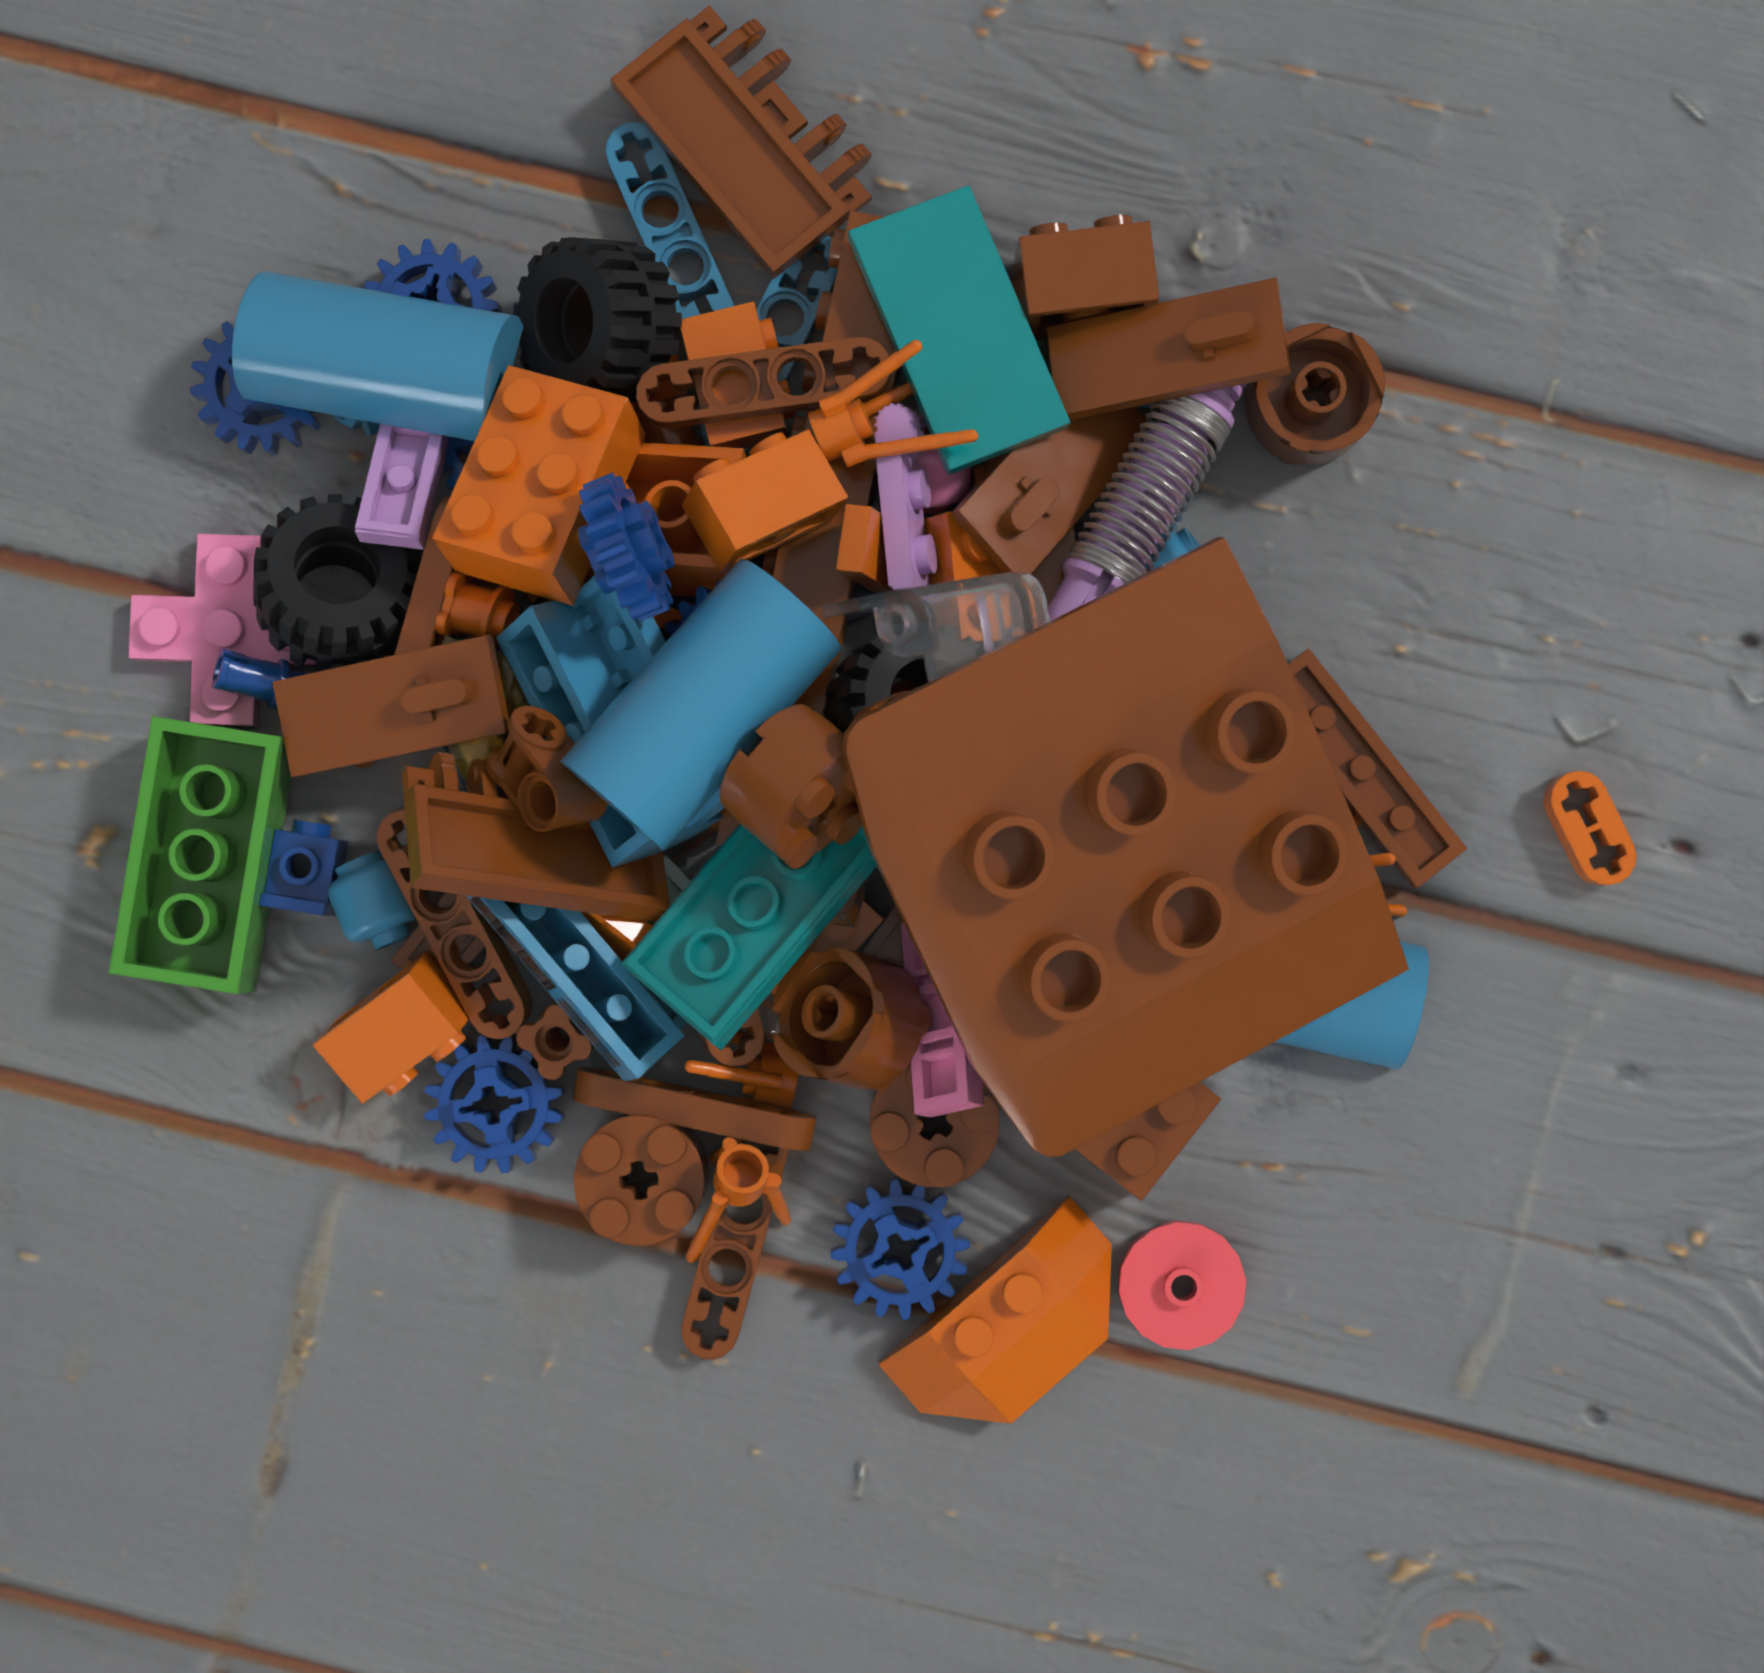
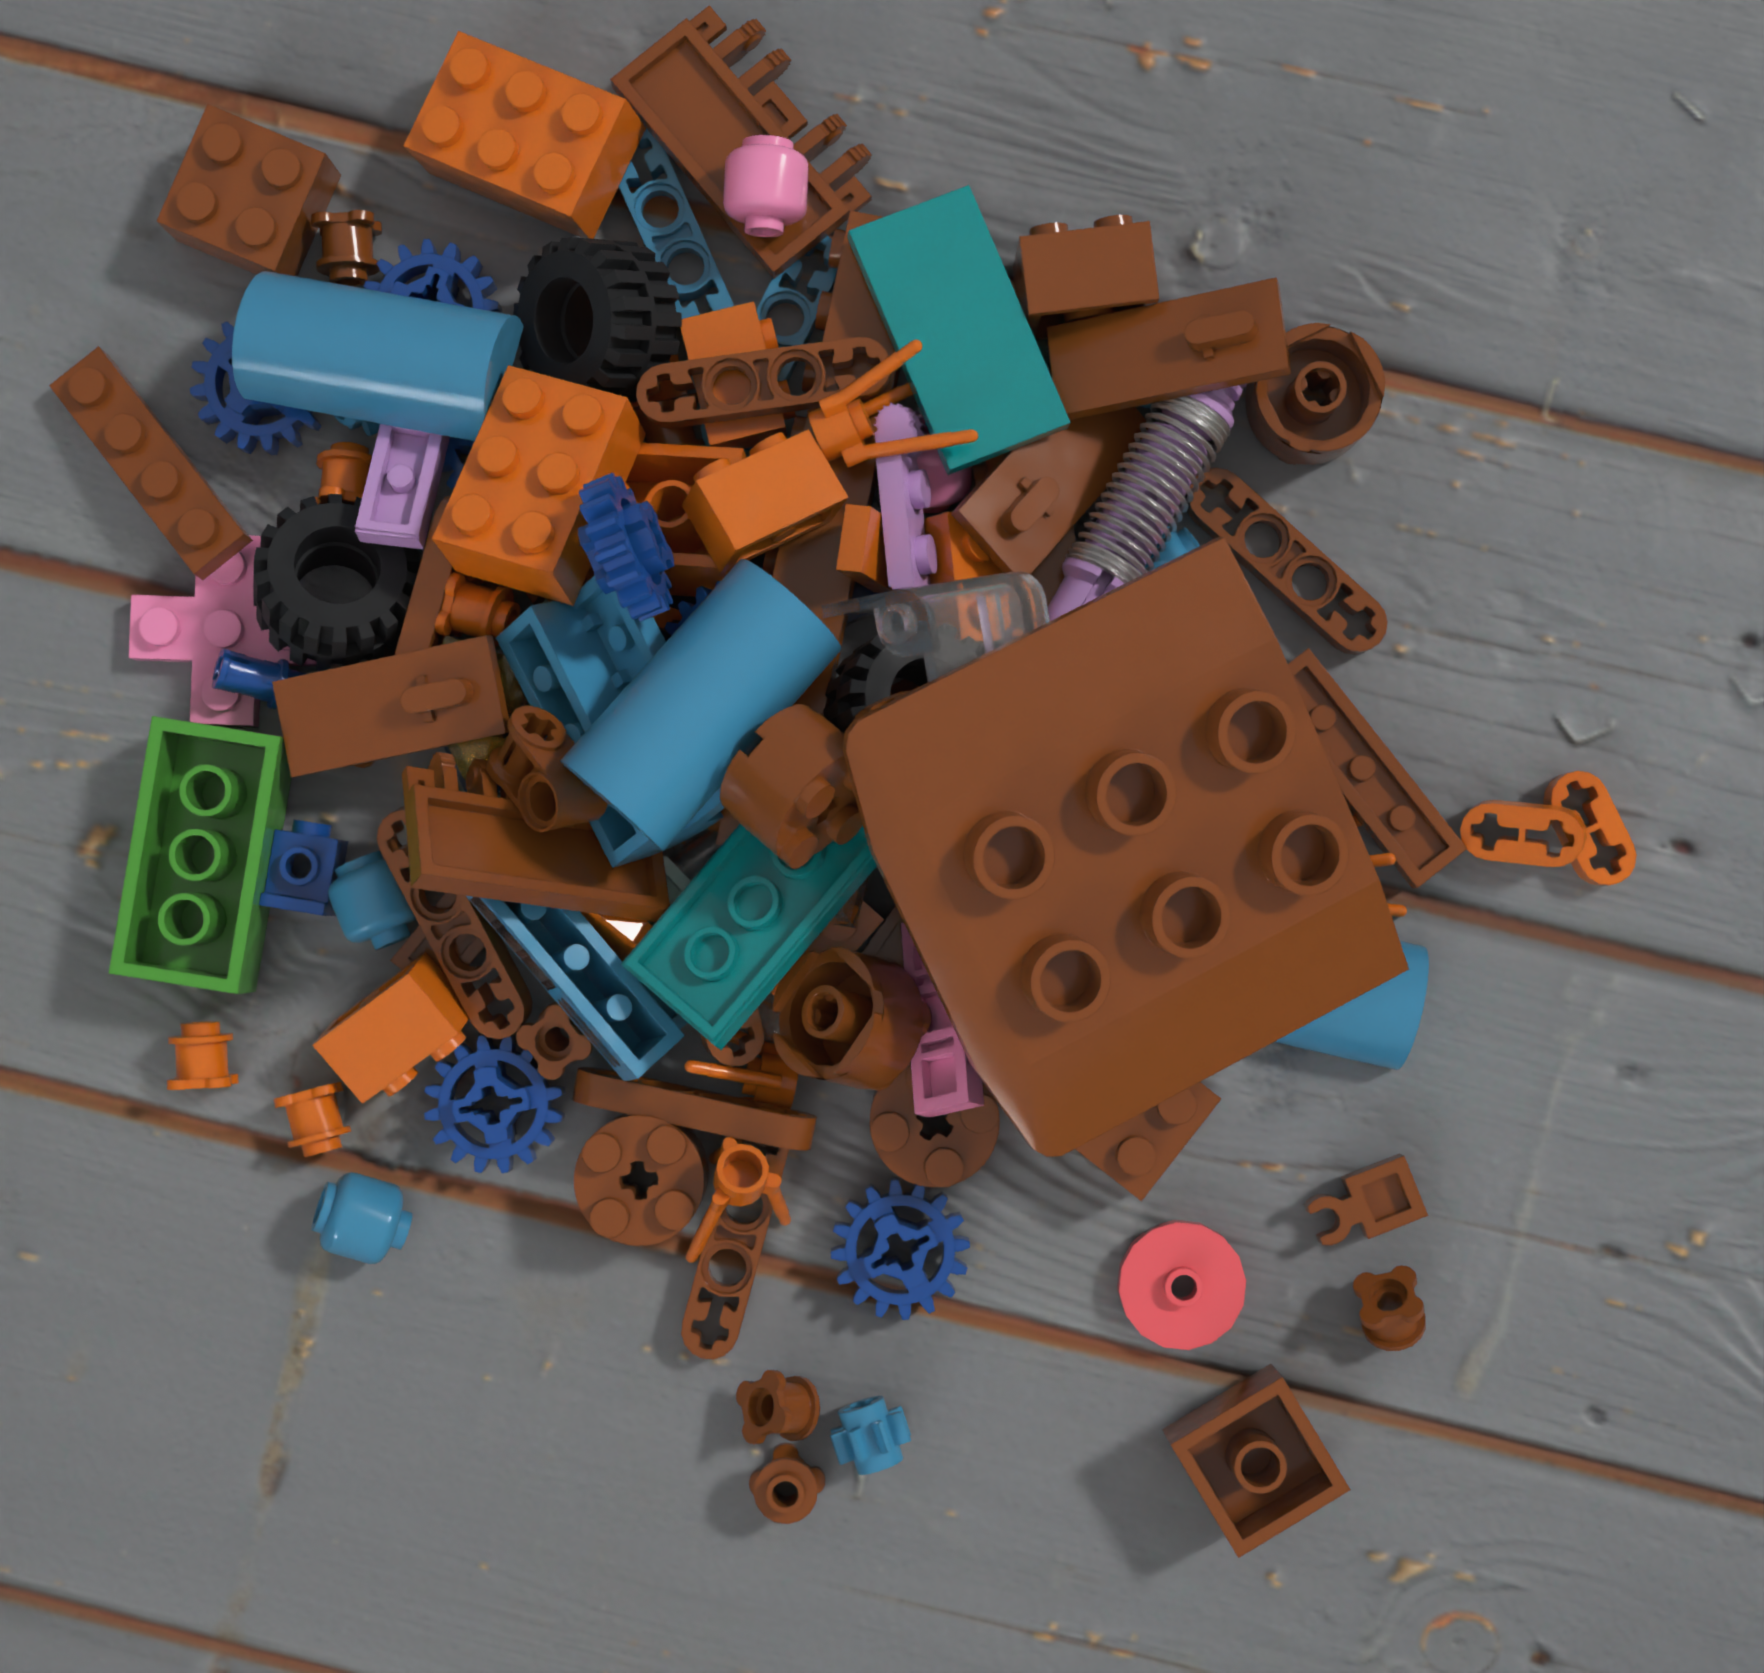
(150, 463): none -> dark orange plate
(201, 1057): none -> orange brick
(248, 194): none -> dark orange brick
(314, 1118): none -> orange brick
(343, 471): none -> orange brick
(347, 246): none -> dark orange brick
(361, 1218): none -> dark azure head
(525, 135): none -> orange brick
(766, 185): none -> bright pink head
(778, 1407): none -> dark orange brick
(788, 1467): none -> dark orange brick
(870, 1435): none -> dark azure gear
(1012, 1325): orange wedge -> none
(1256, 1460): none -> dark orange brick
(1292, 553): none -> dark orange beam
(1376, 1198): none -> dark orange plate
(1390, 1311): none -> dark orange brick
(1524, 817): none -> orange beam

